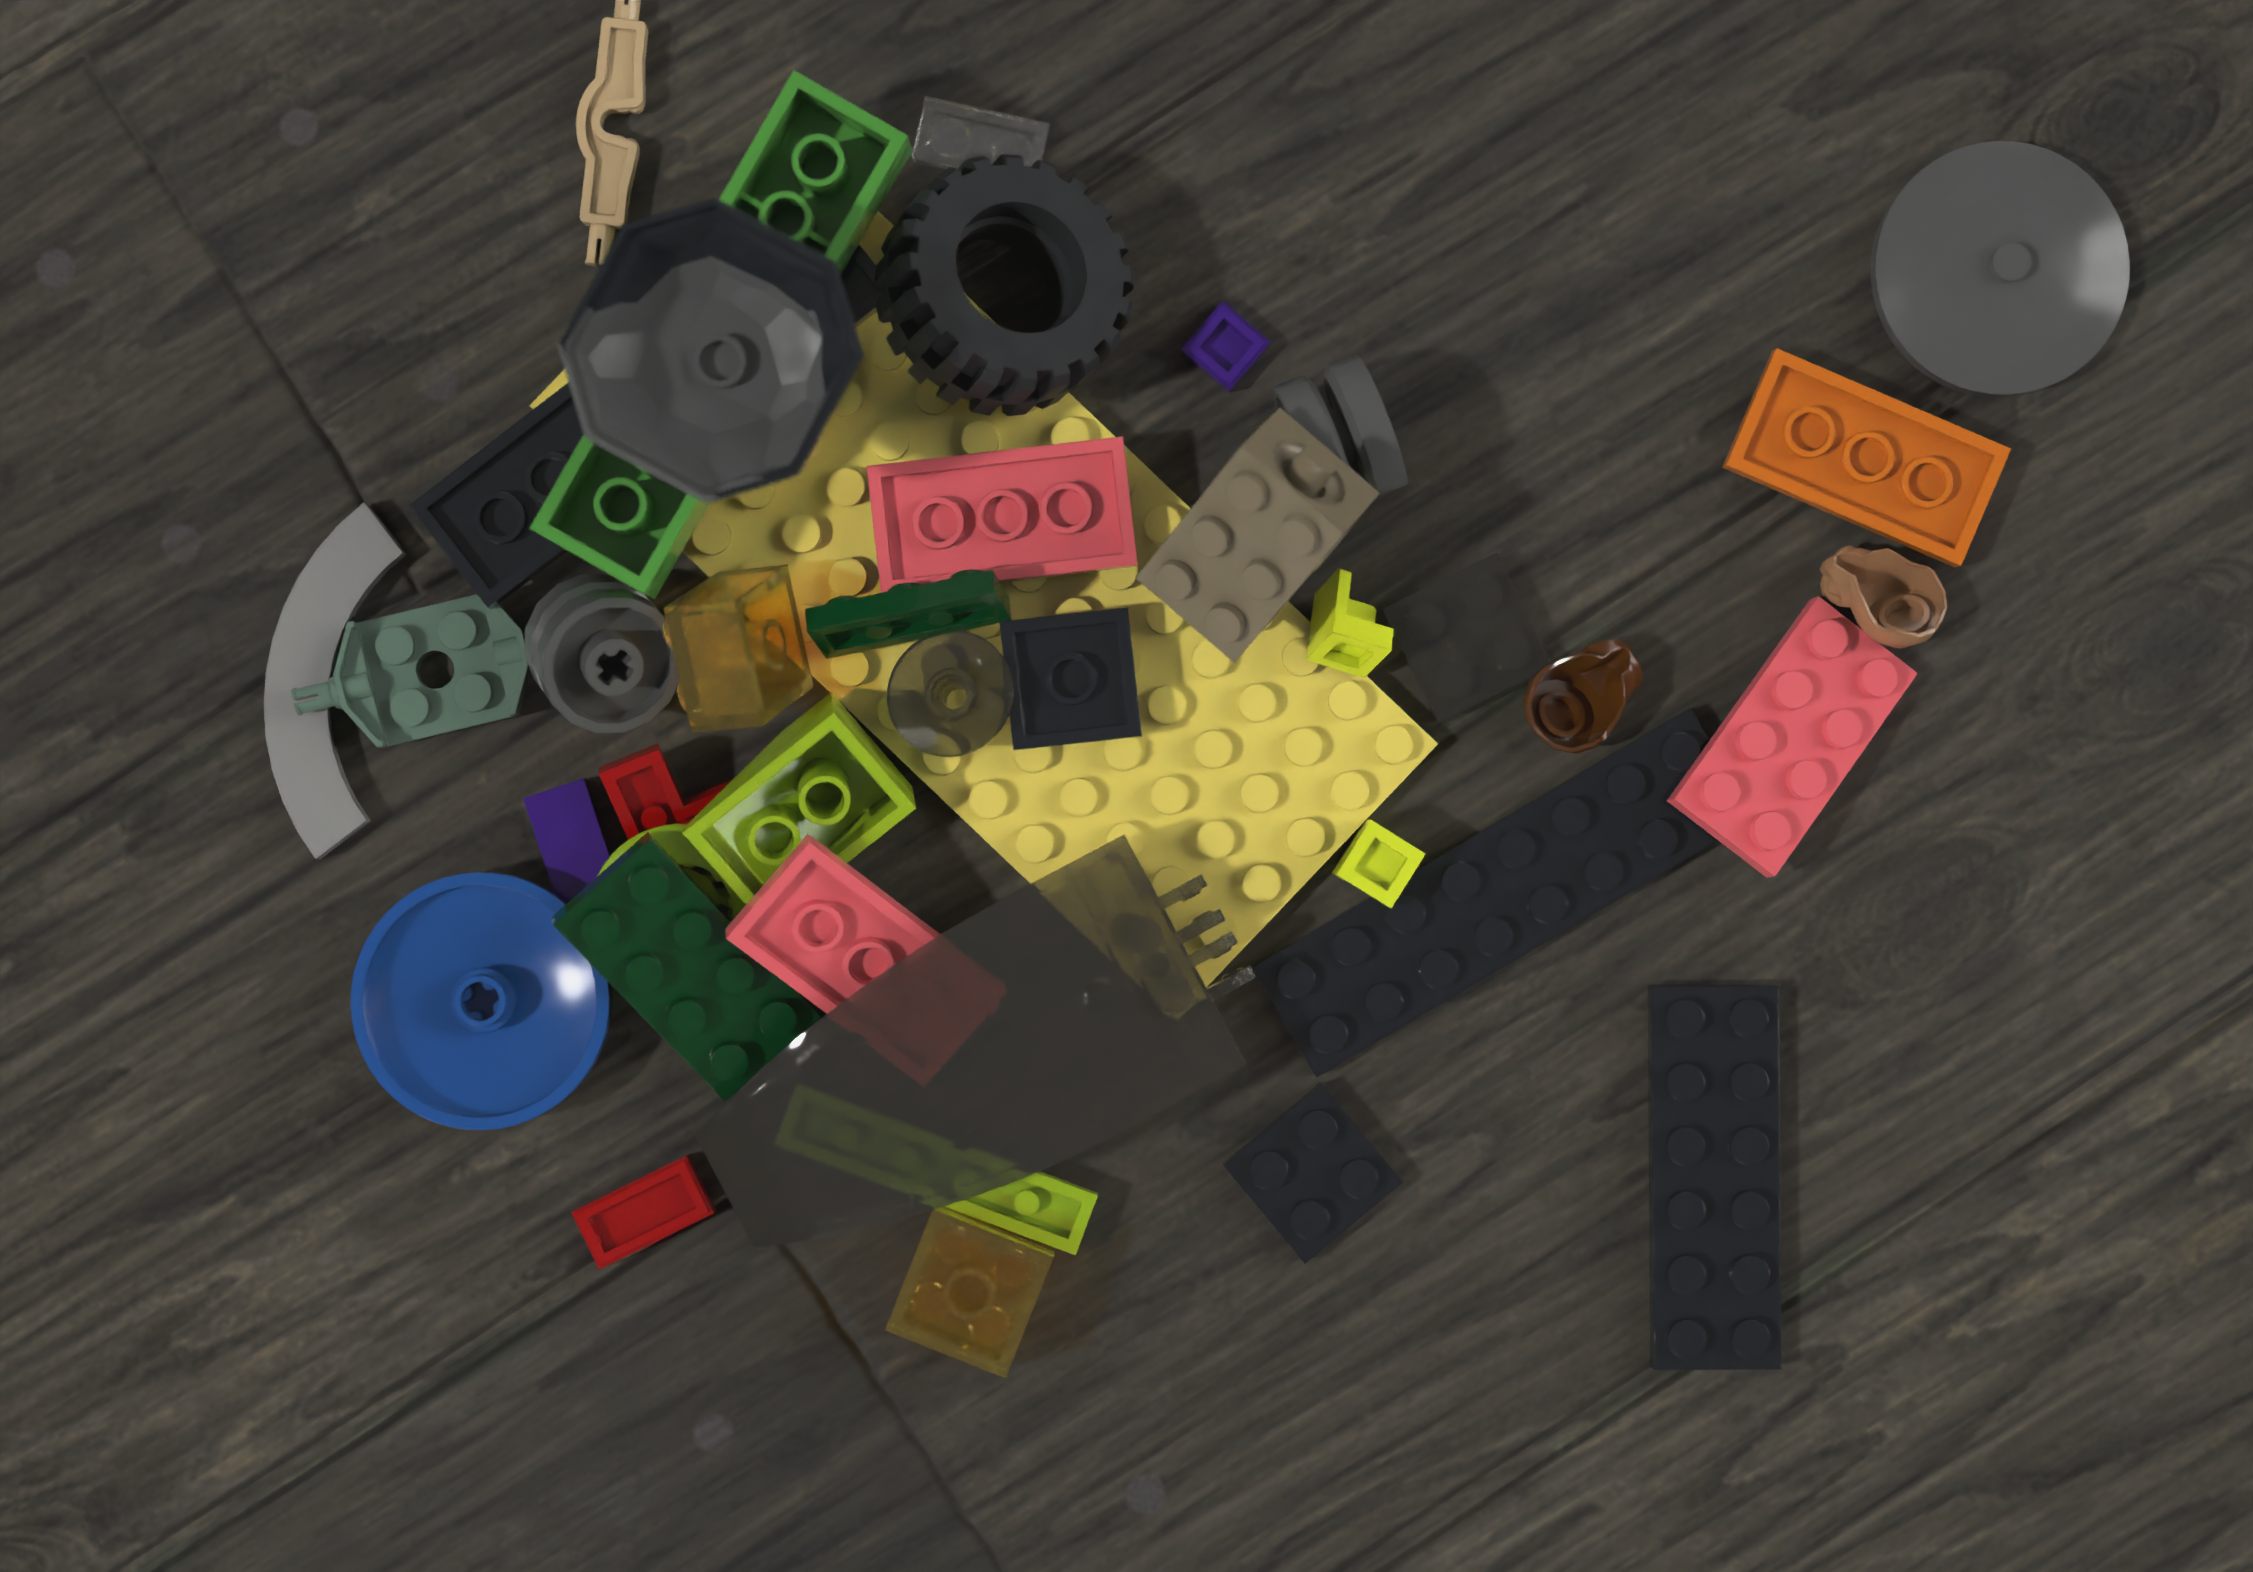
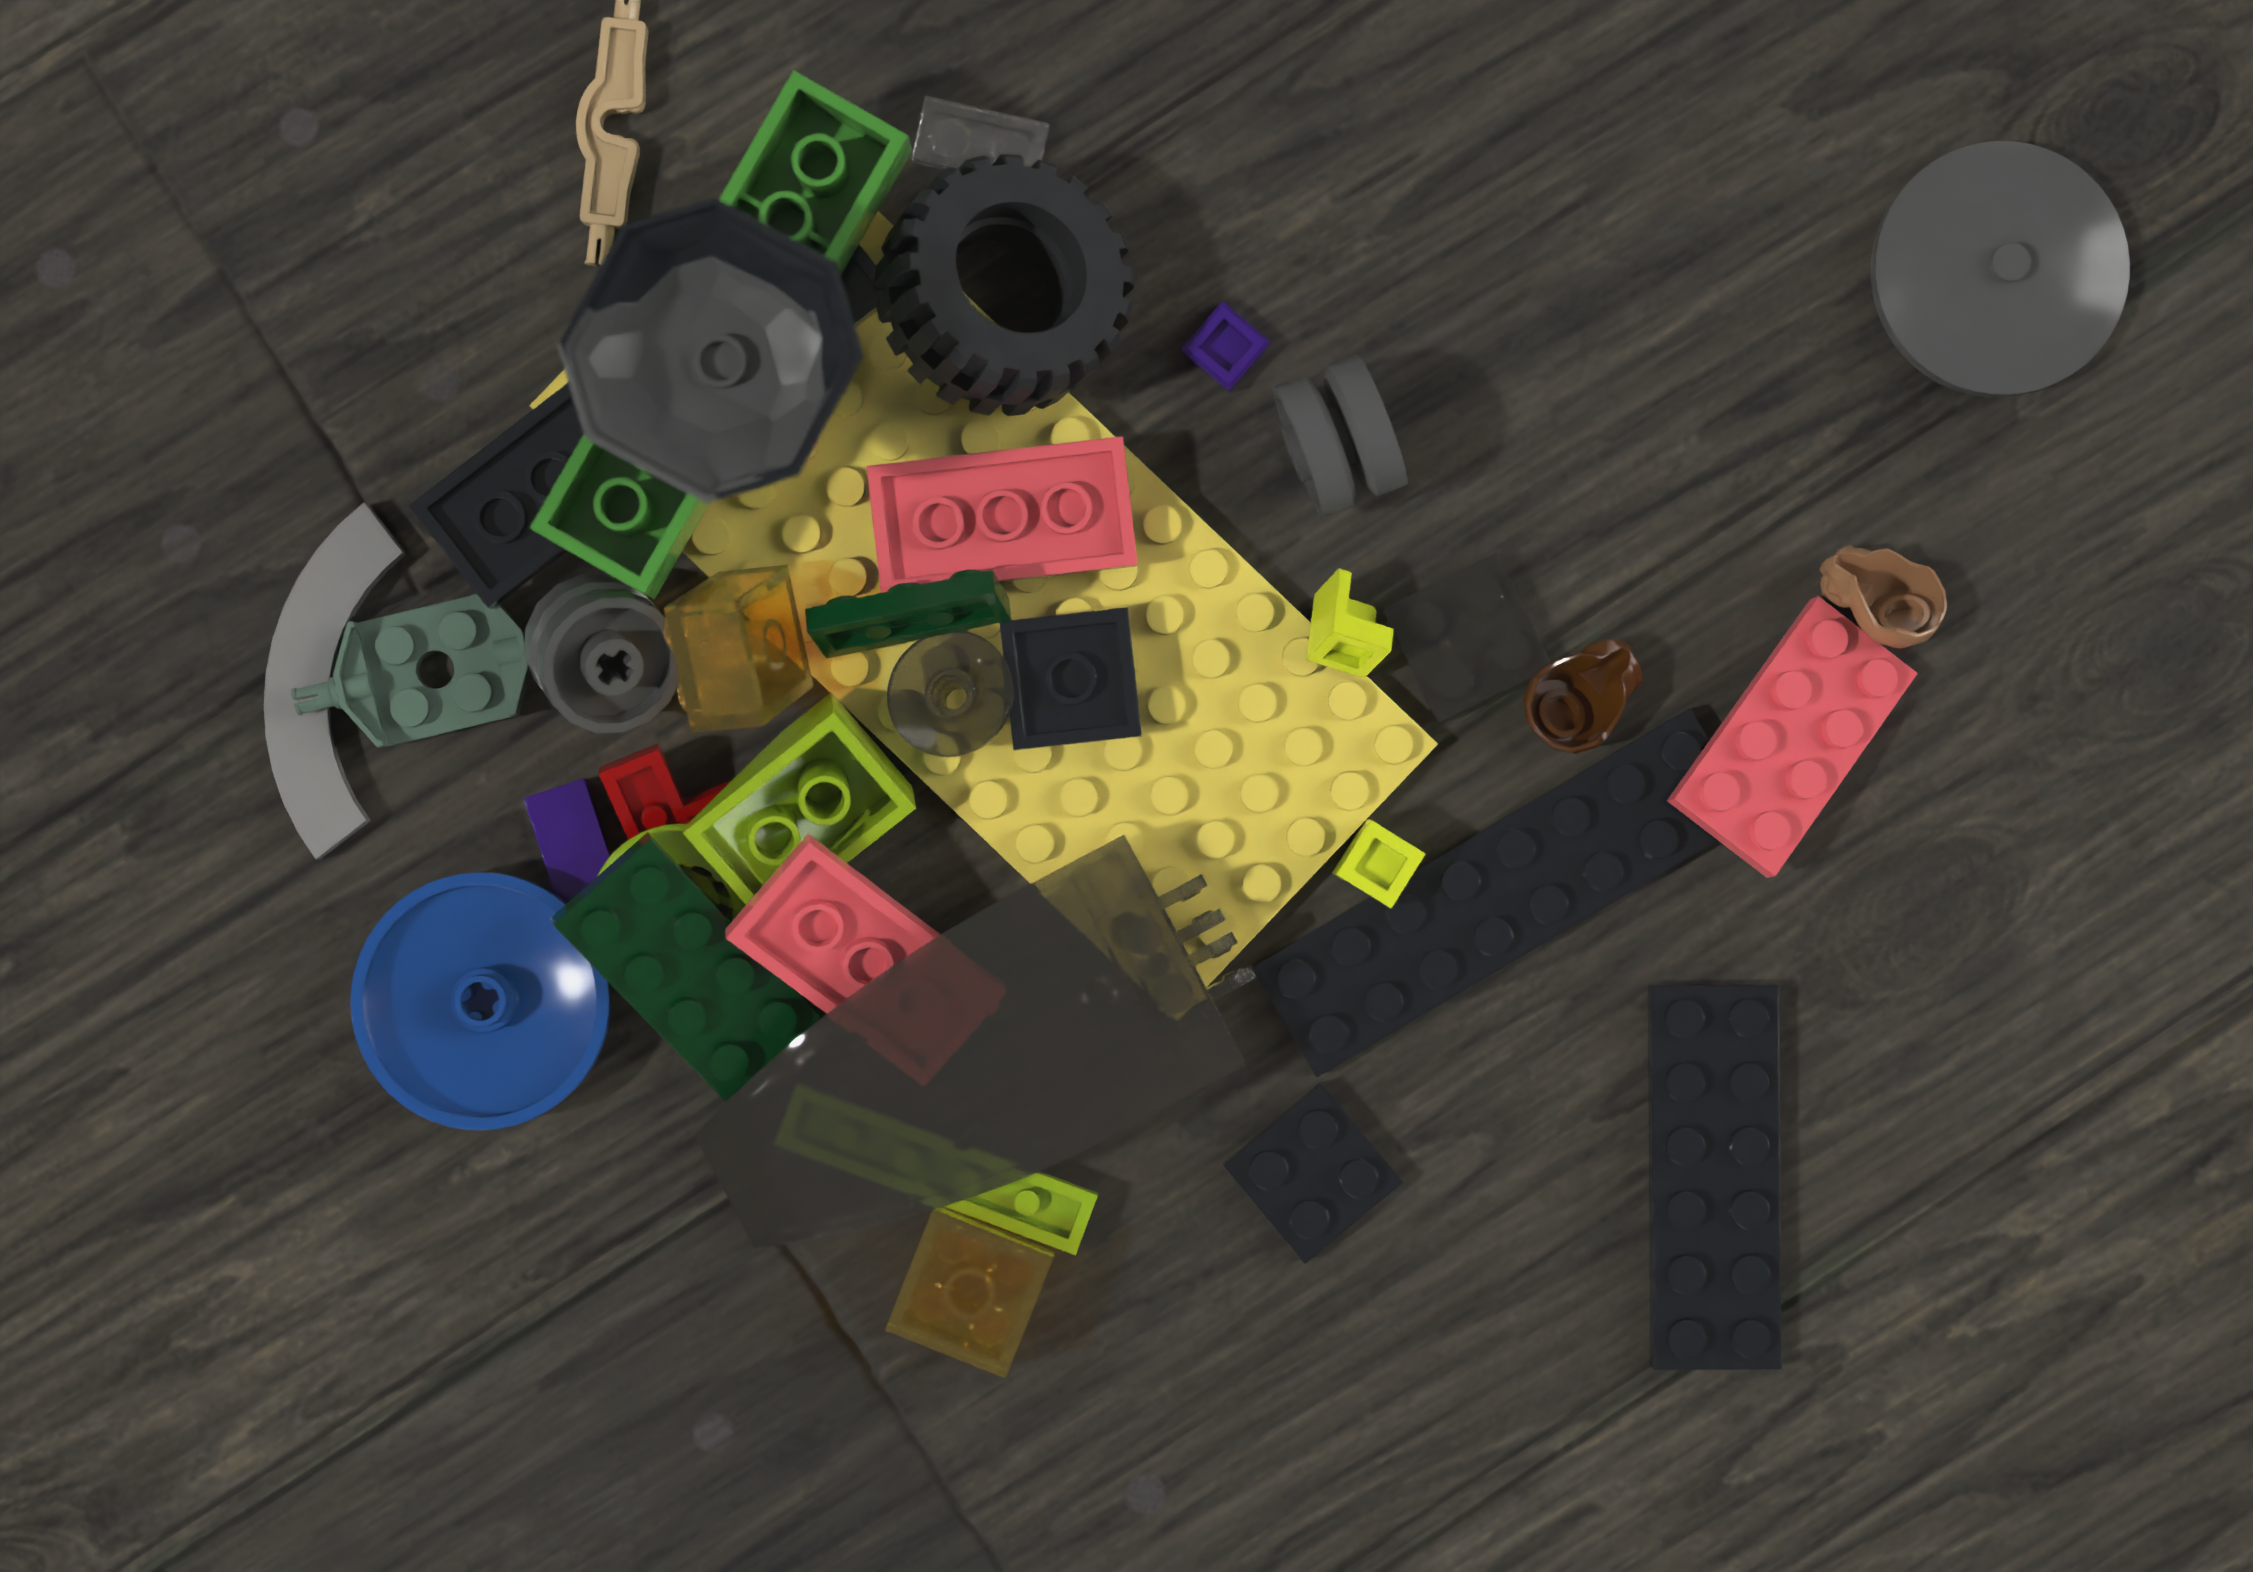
(643, 1211): red tile -> none
(1257, 534): dark tan torso -> none
(1866, 458): orange plate -> none

